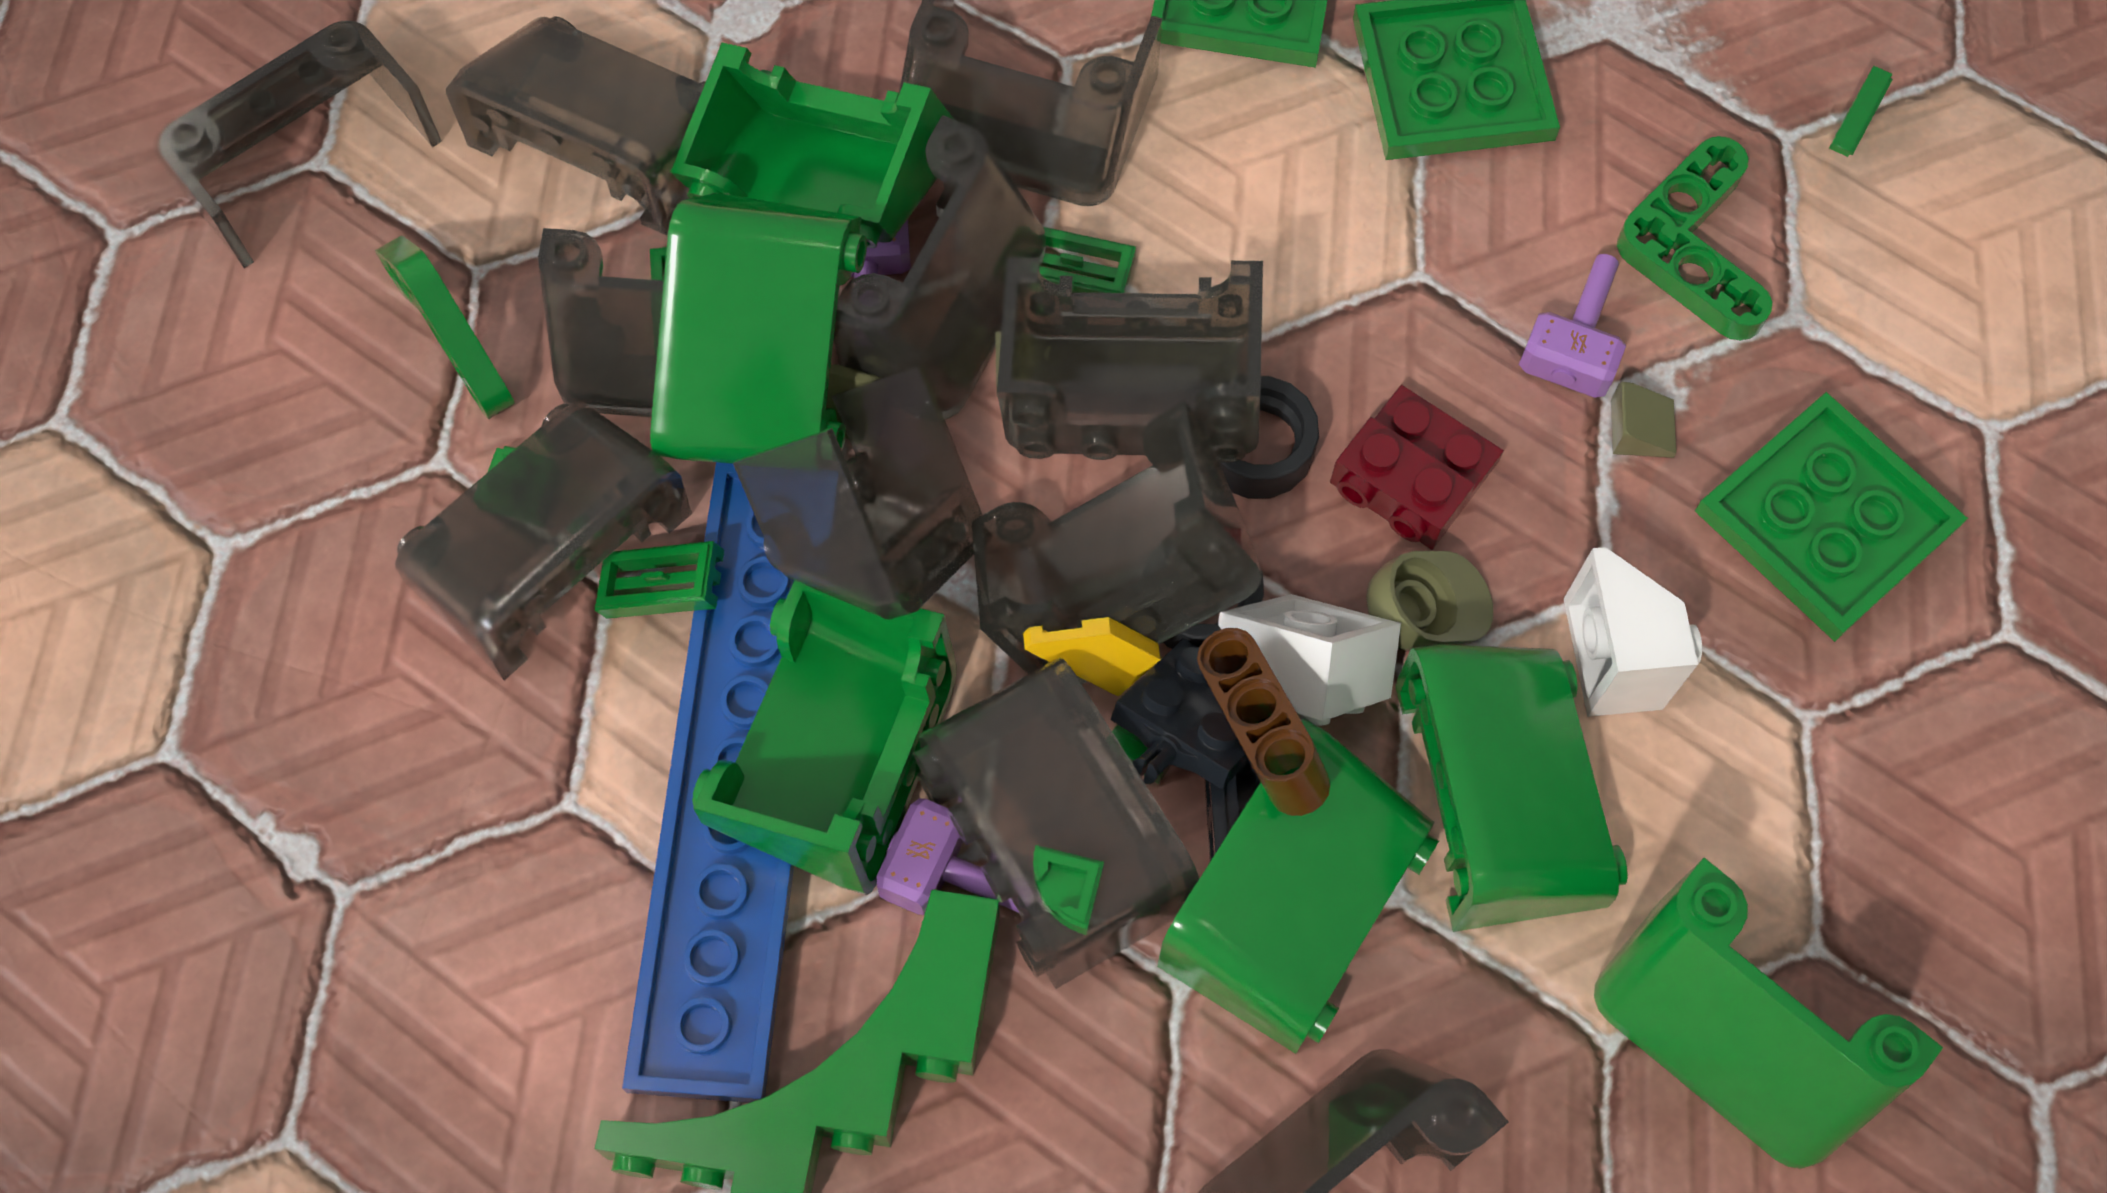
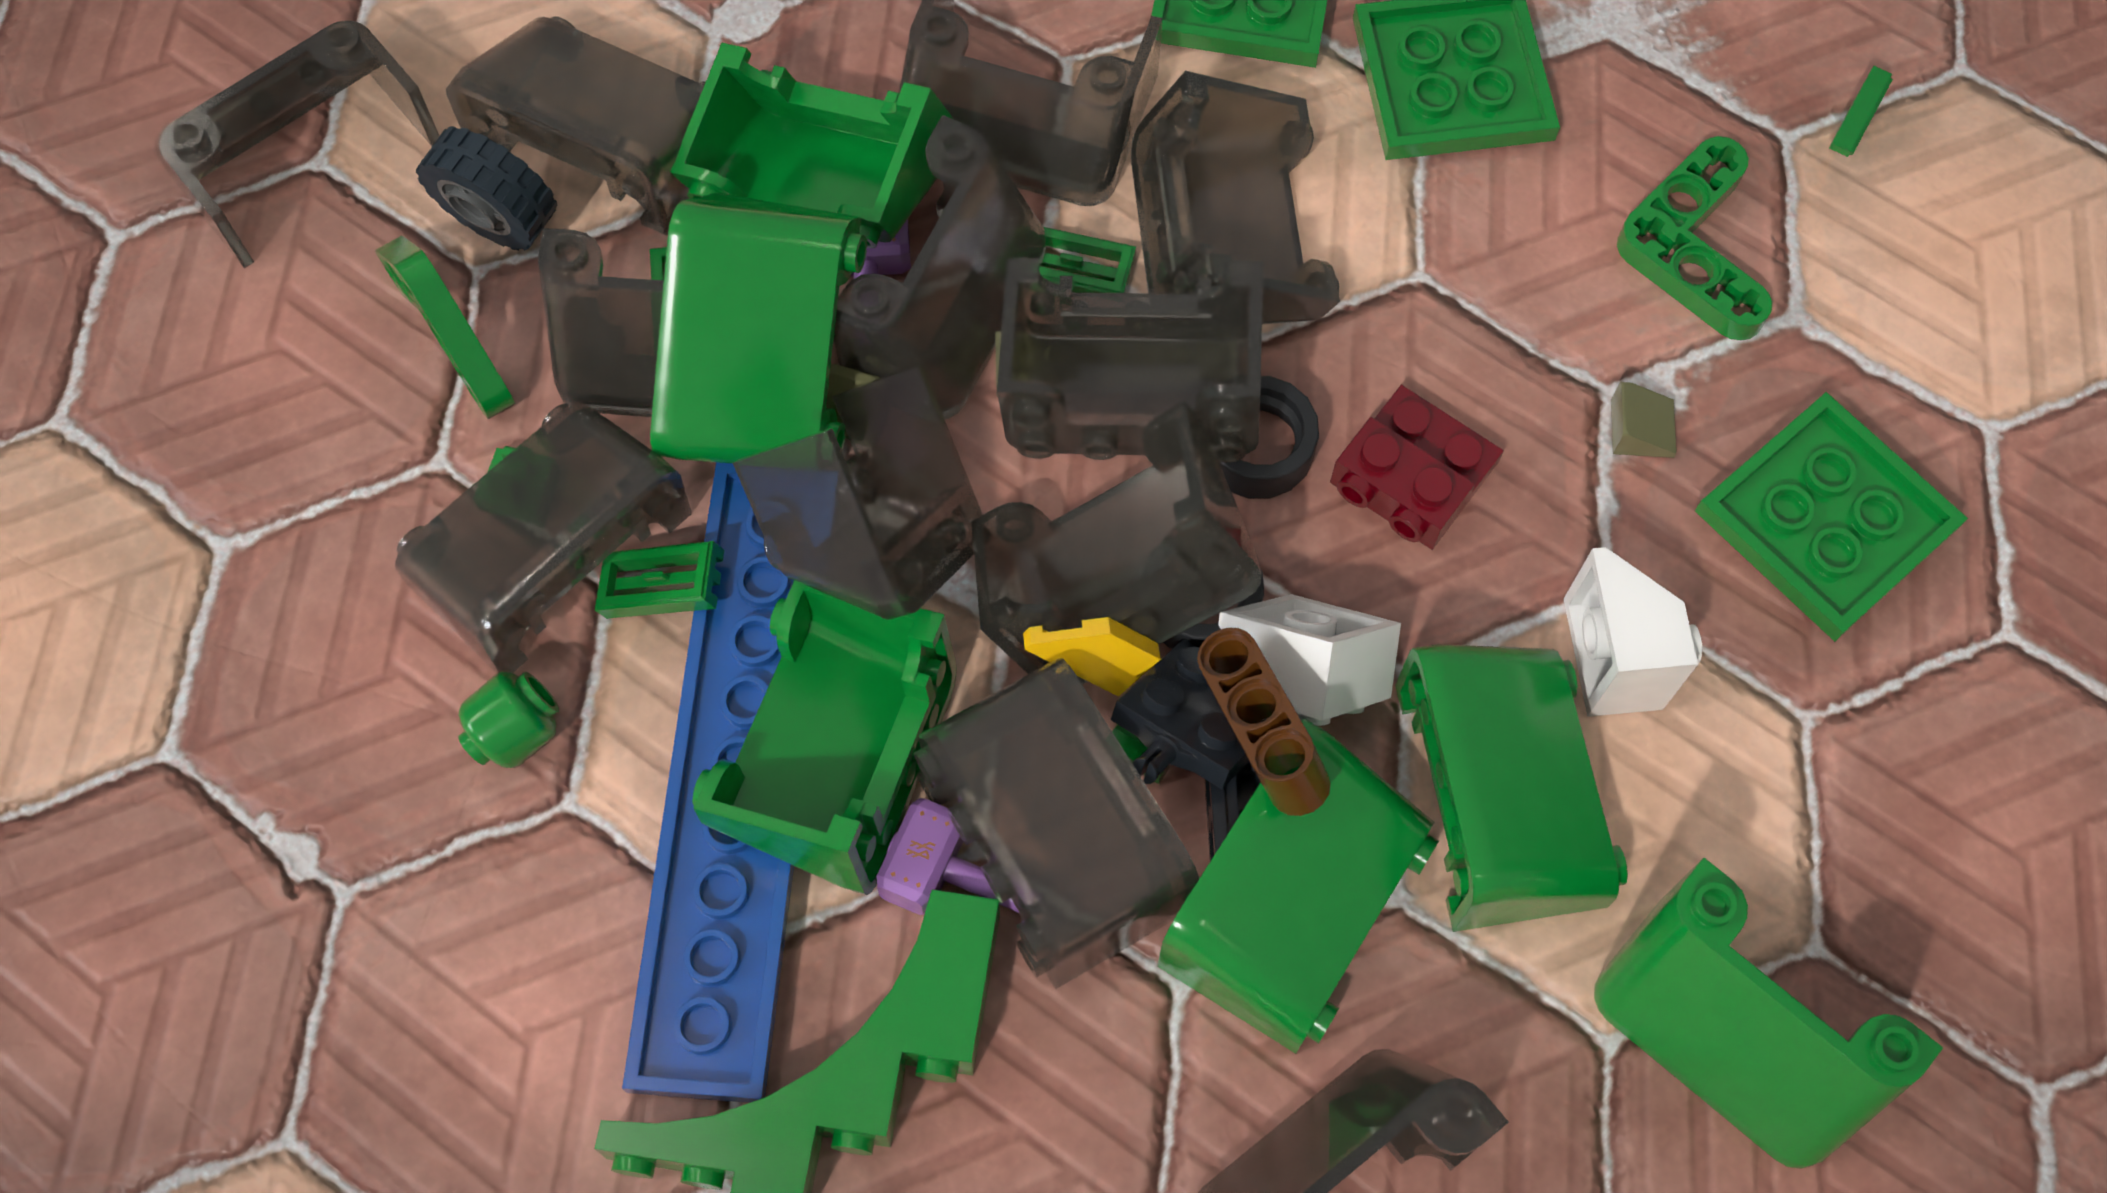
(486, 188): none -> black wheel
(507, 719): none -> green head
(1067, 885): green tile -> none
(1219, 190): none -> clear smoke windscreen
(1433, 597): olive cap -> none
(1573, 350): medium lavender piece -> none

